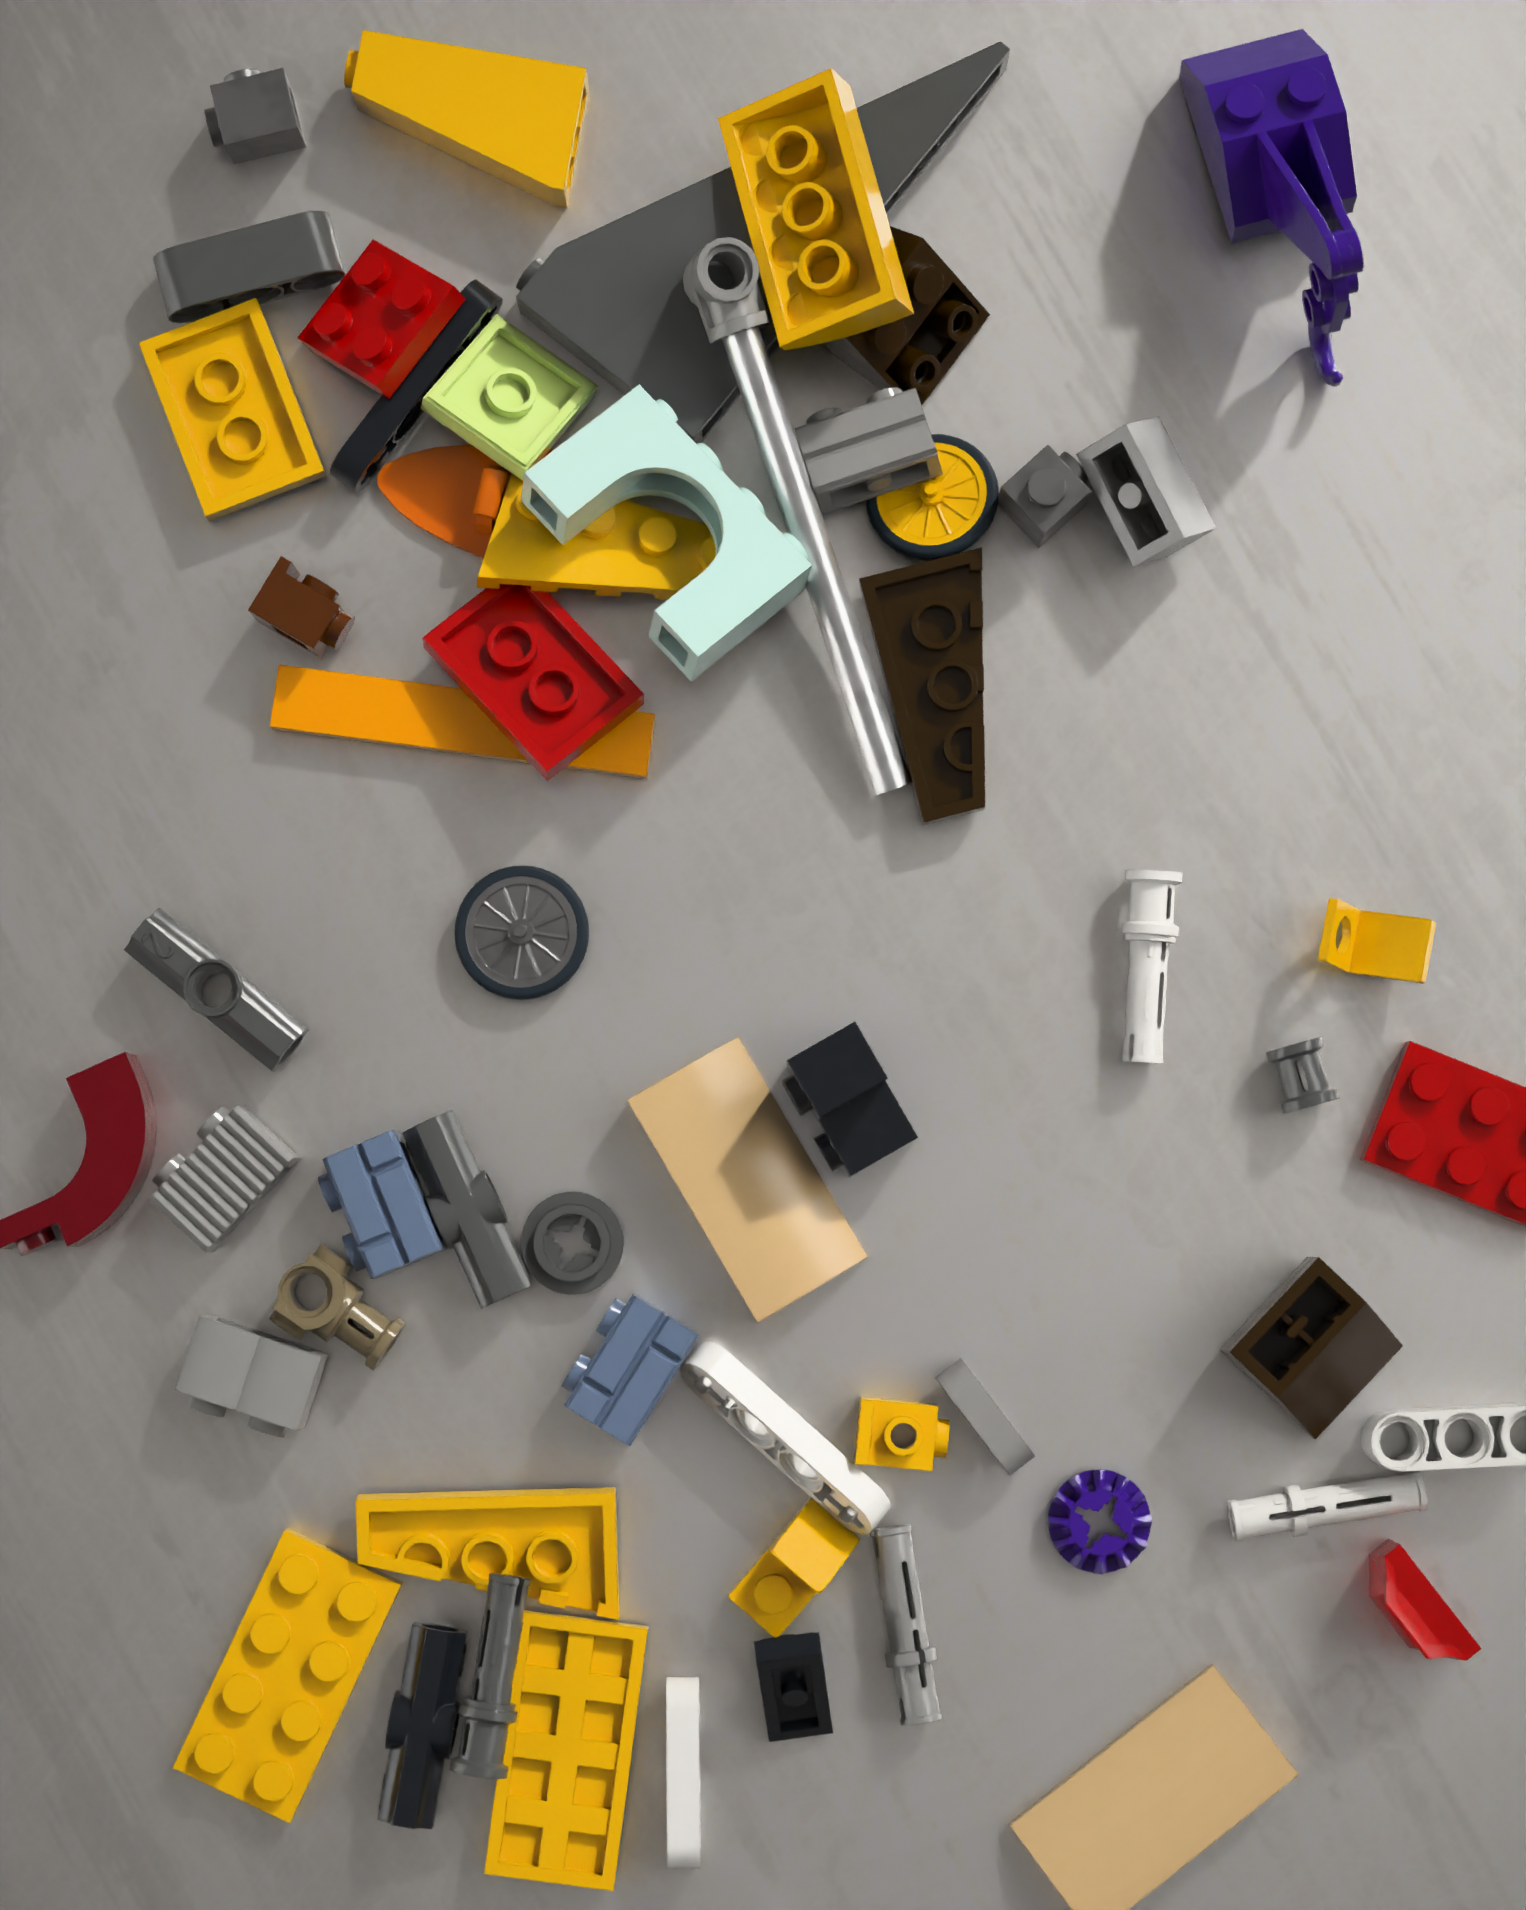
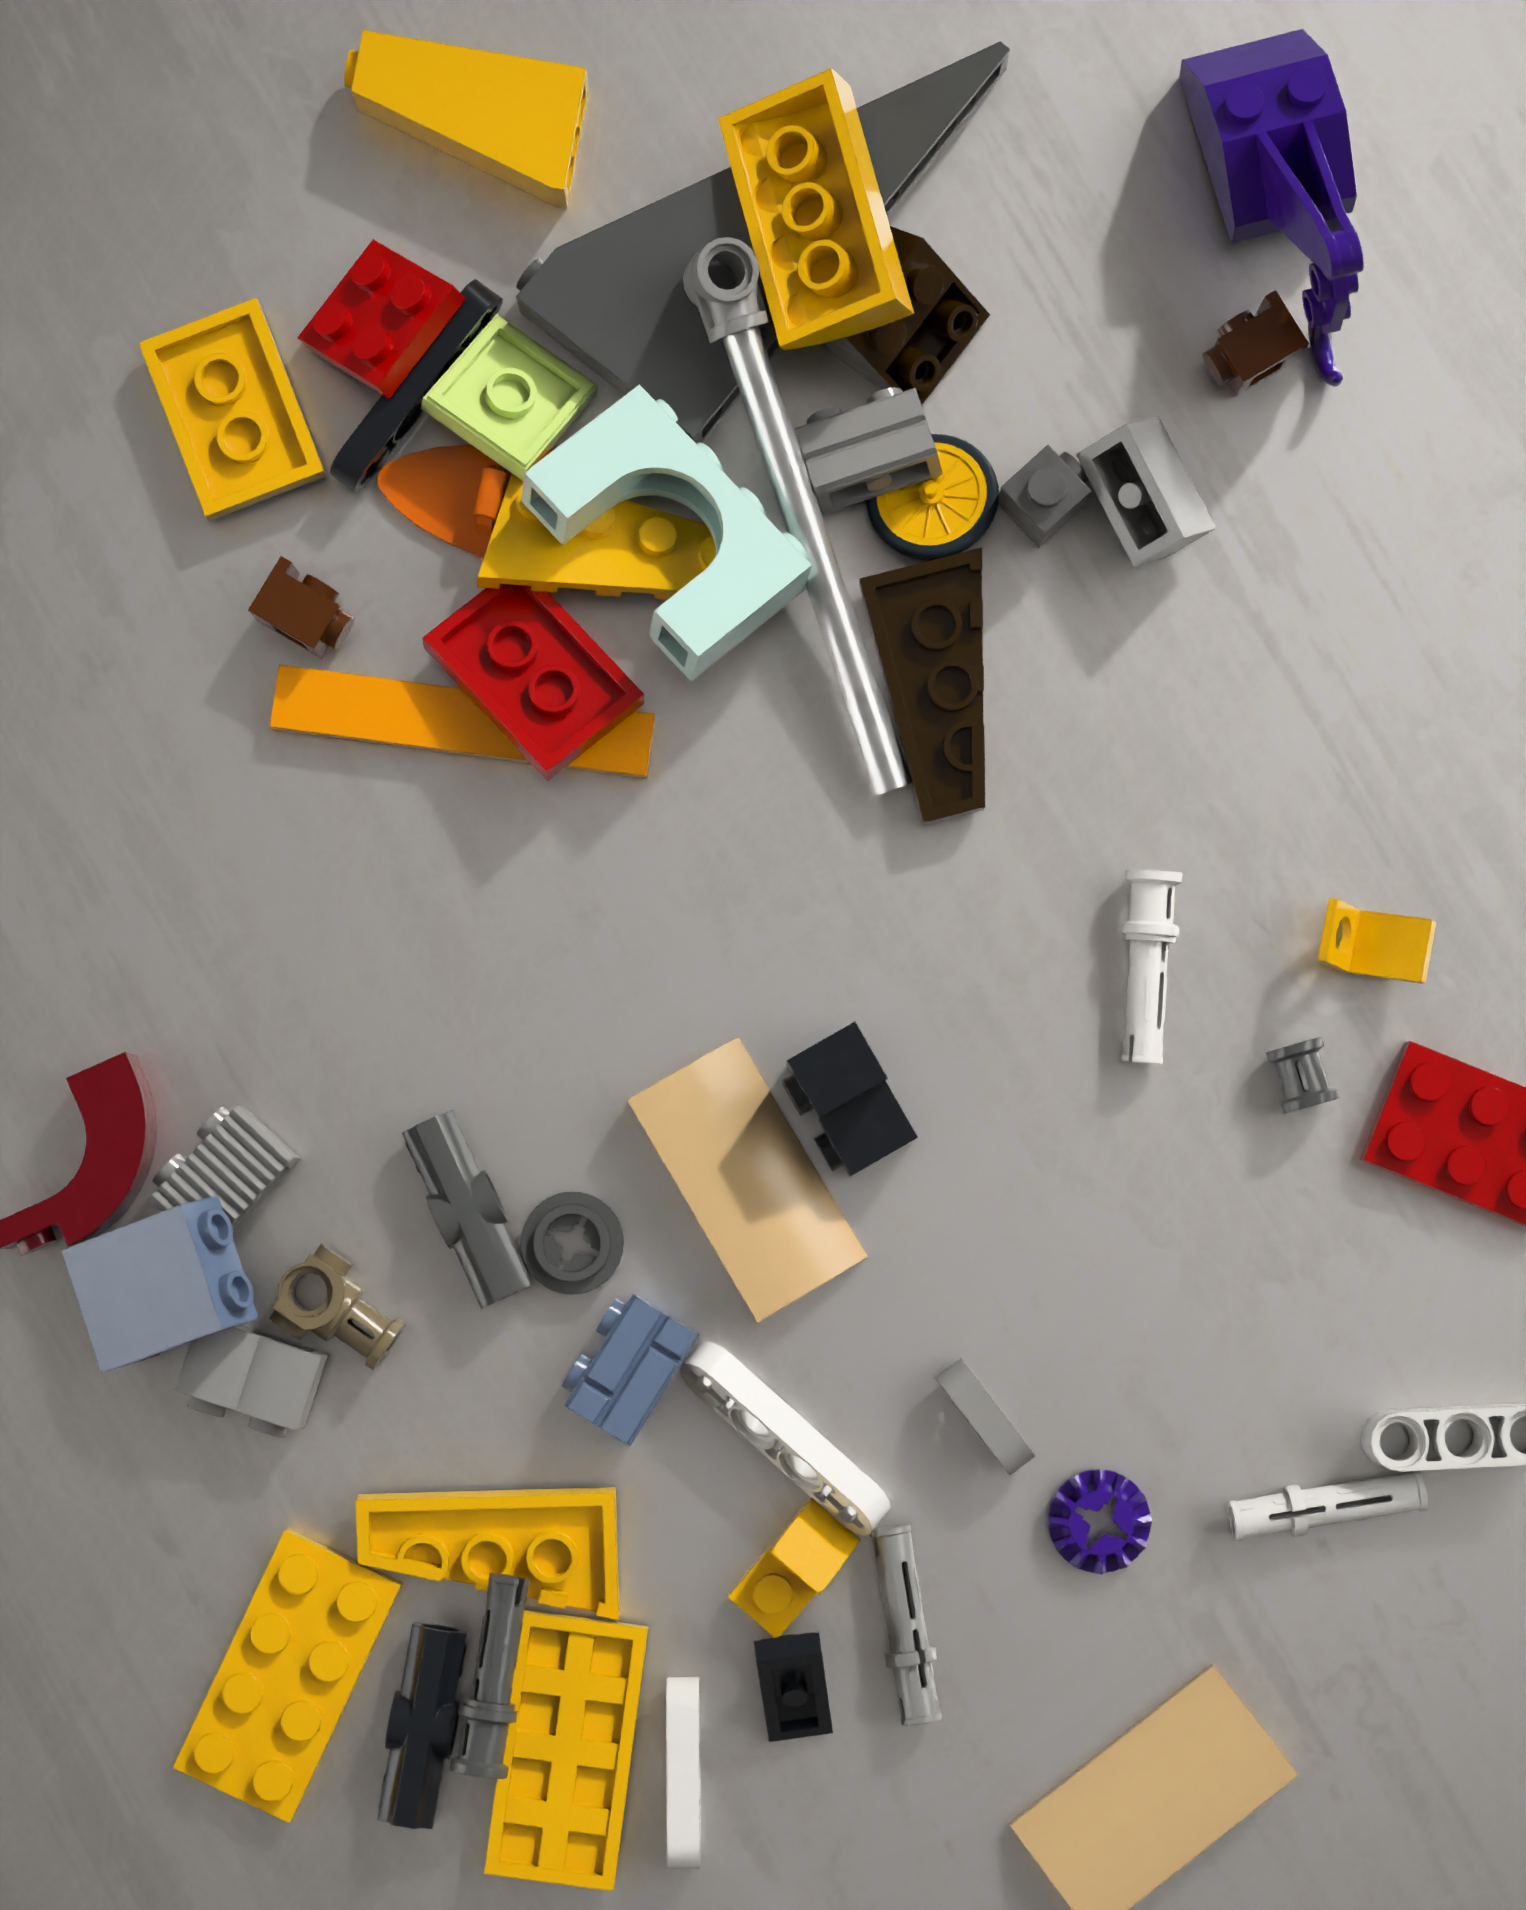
(160, 1283): none -> sand blue panel
(186, 963): dark grey piece -> none
(249, 263): dark grey beam -> none
(254, 115): flat silver brick -> none
(381, 1204): sand blue brick -> none
(521, 932): flat silver wheel -> none
(874, 1429): yellow brick -> none
(1255, 346): none -> reddish brown brick
(1312, 1345): dark brown slope -> none
(1415, 1606): red slope -> none

